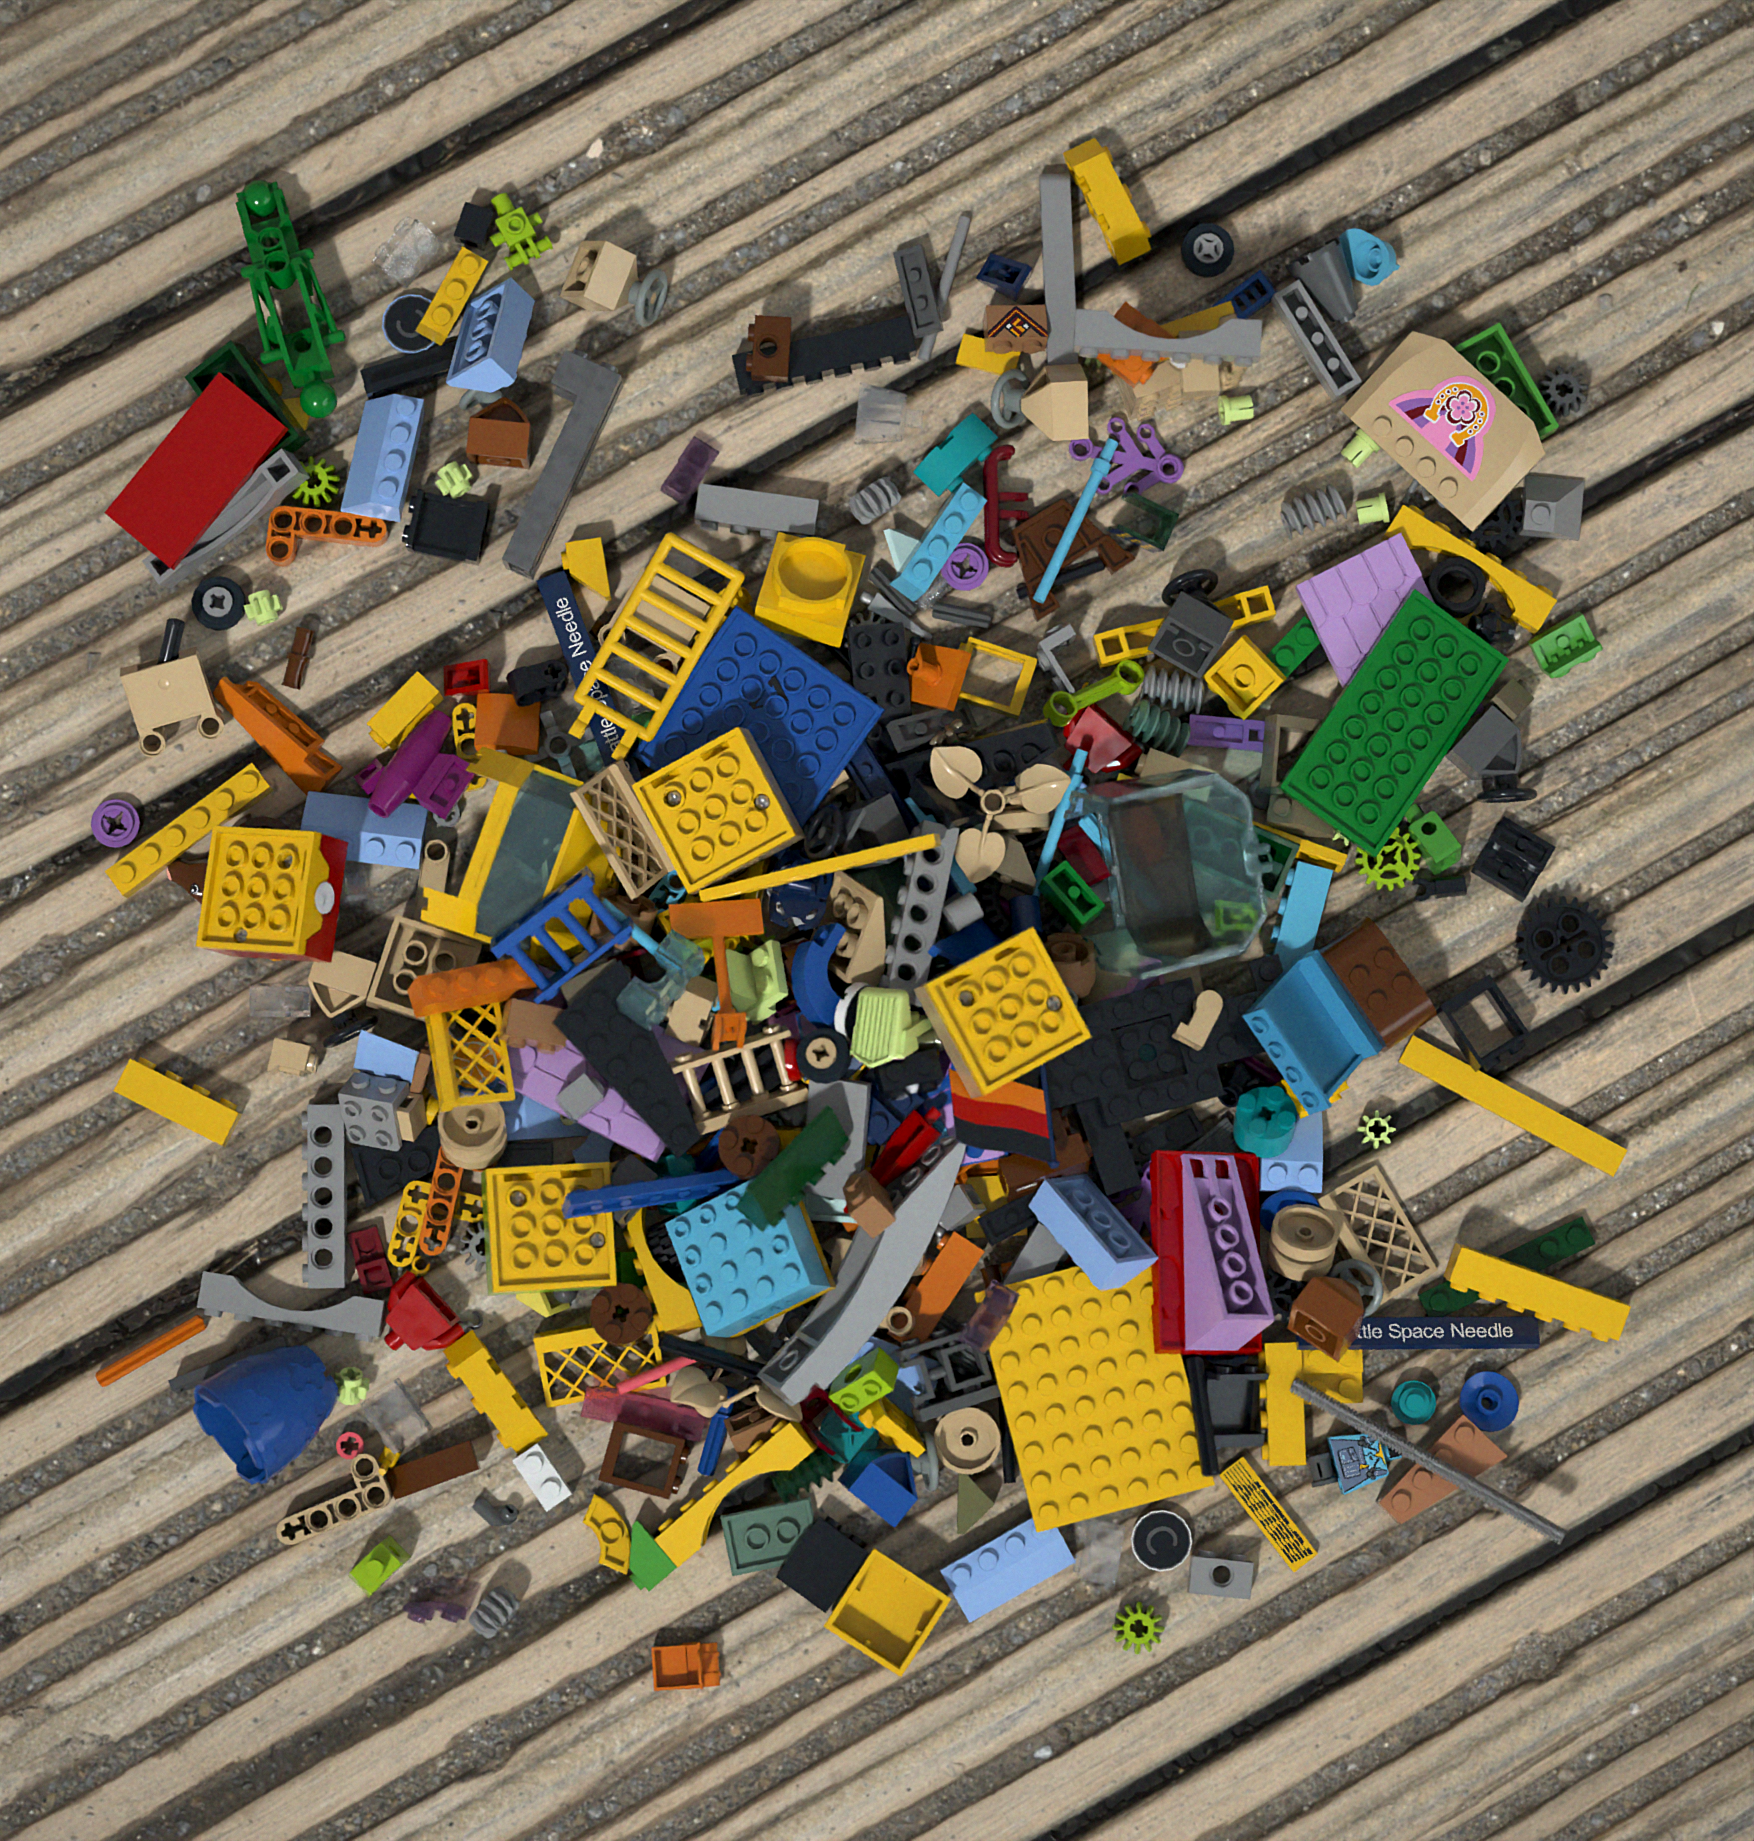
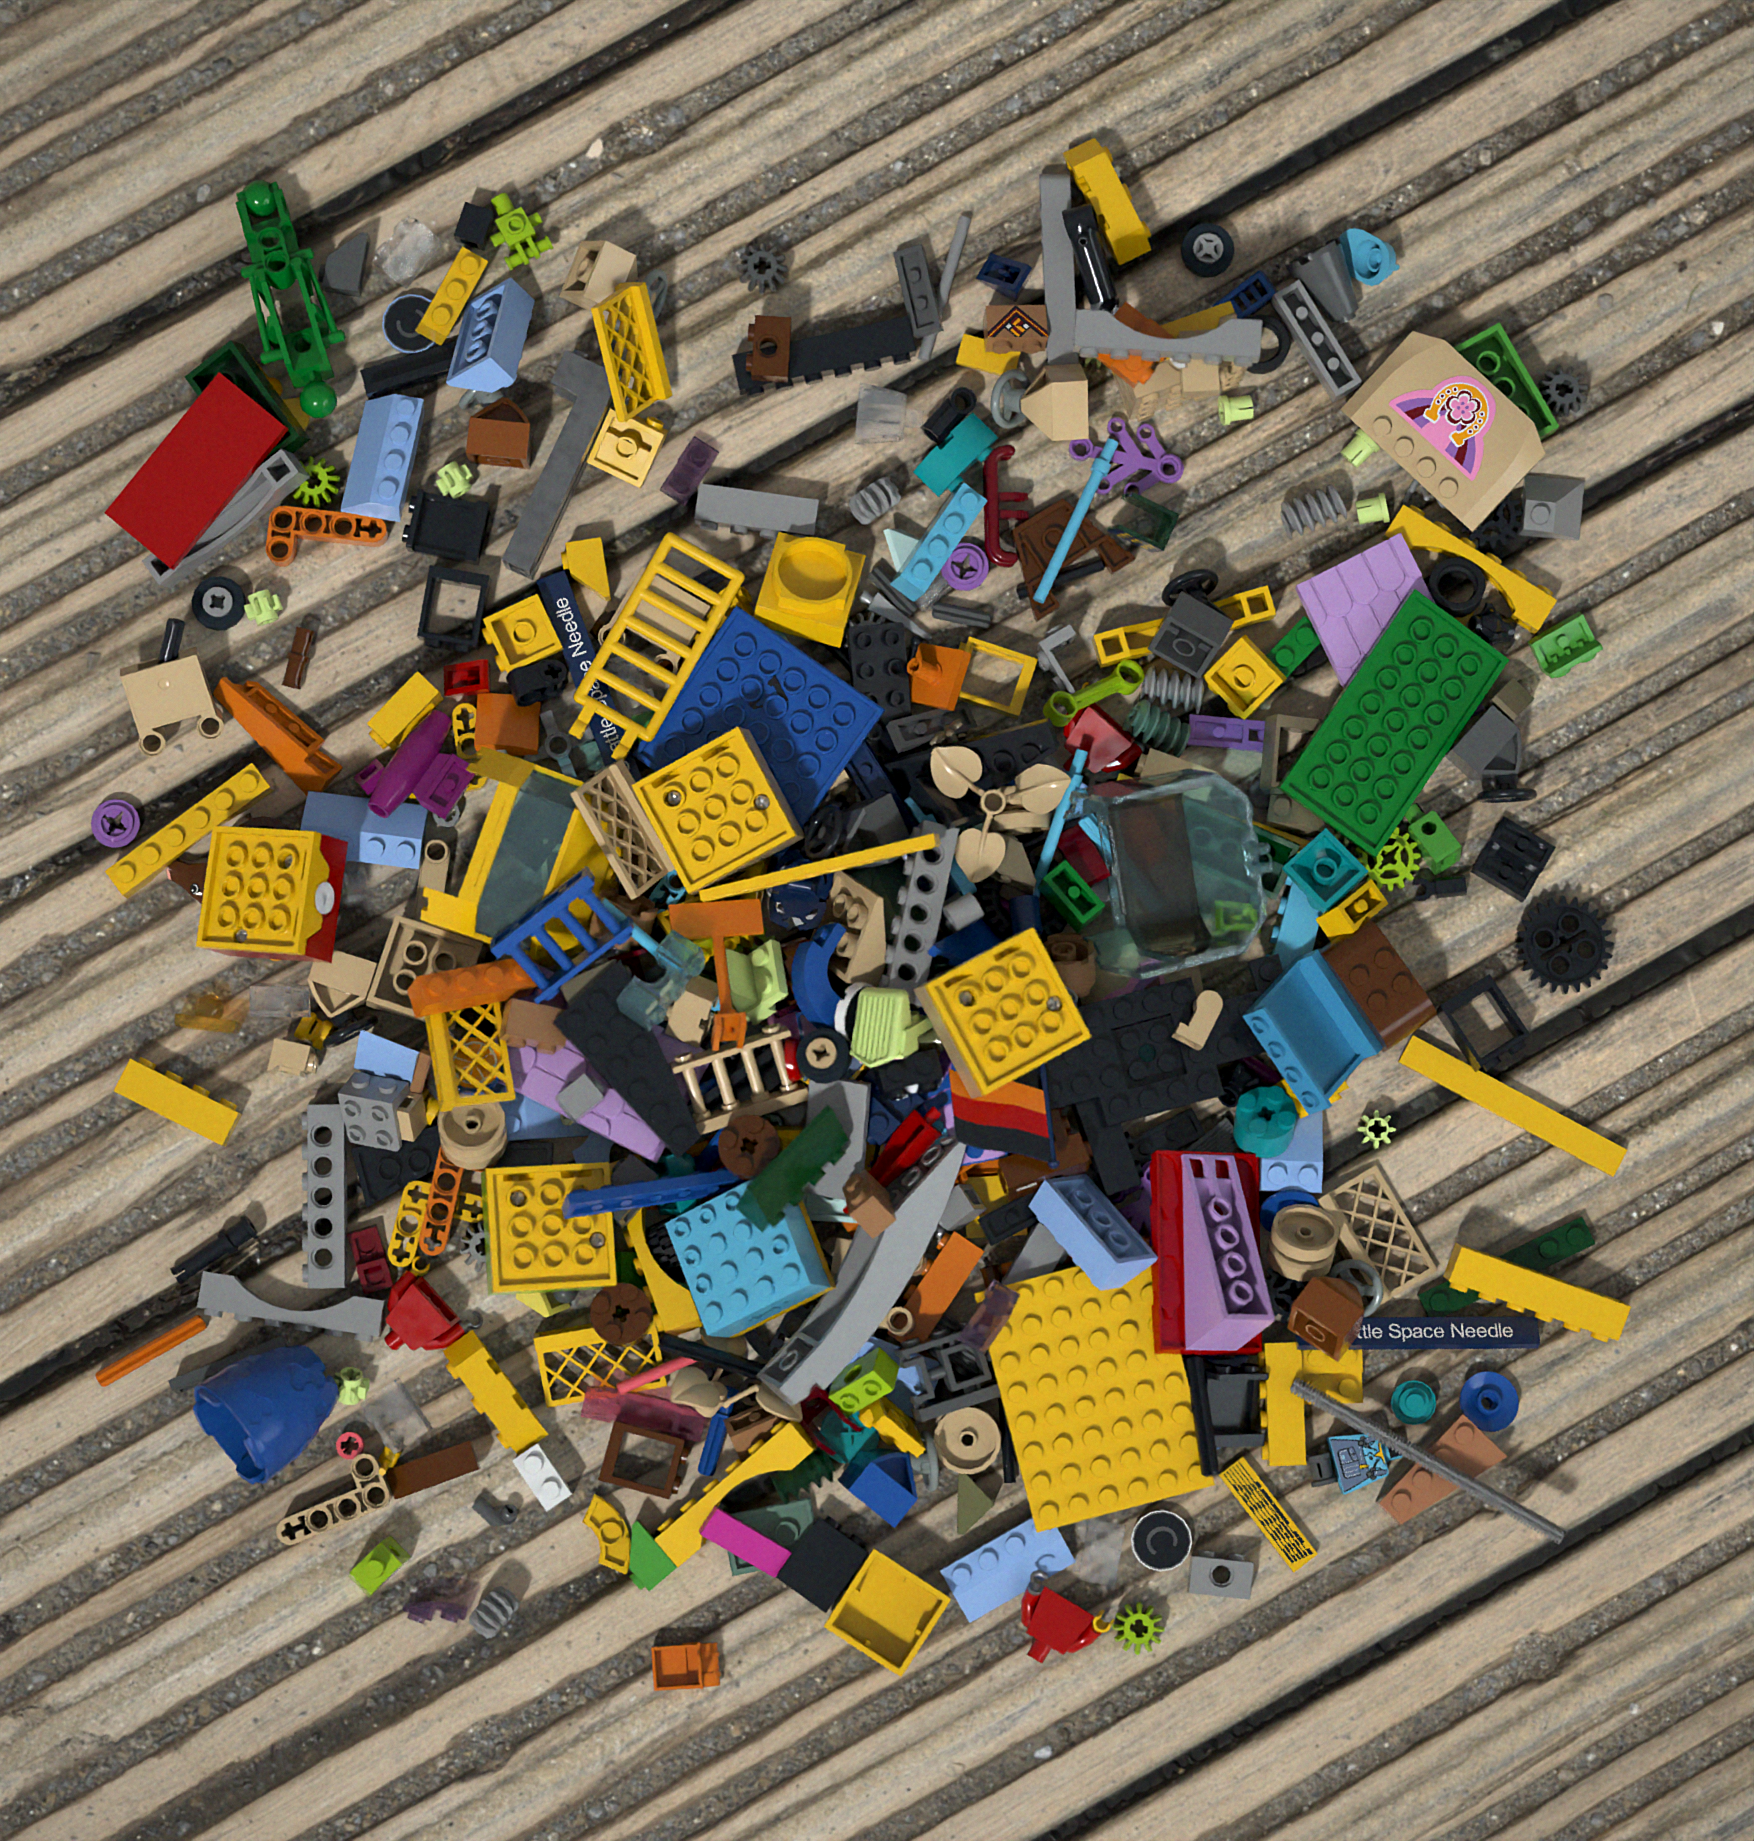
(207, 1017): none -> clear yellow tile
(227, 1242): none -> black pin
(318, 1034): none -> yellow wheel
(346, 267): none -> dark grey slope
(457, 578): none -> black window
(521, 634): none -> yellow plate
(628, 447): none -> yellow plate
(642, 348): none -> yellow fence
(744, 1541): none -> dark pink tile
(753, 262): none -> dark grey gear
(948, 416): none -> black piece
(1057, 1621): none -> red torso
(1091, 258): none -> black piece
(1283, 348): none -> black tyre
(1325, 871): none -> teal slope
(1352, 910): none -> yellow brick

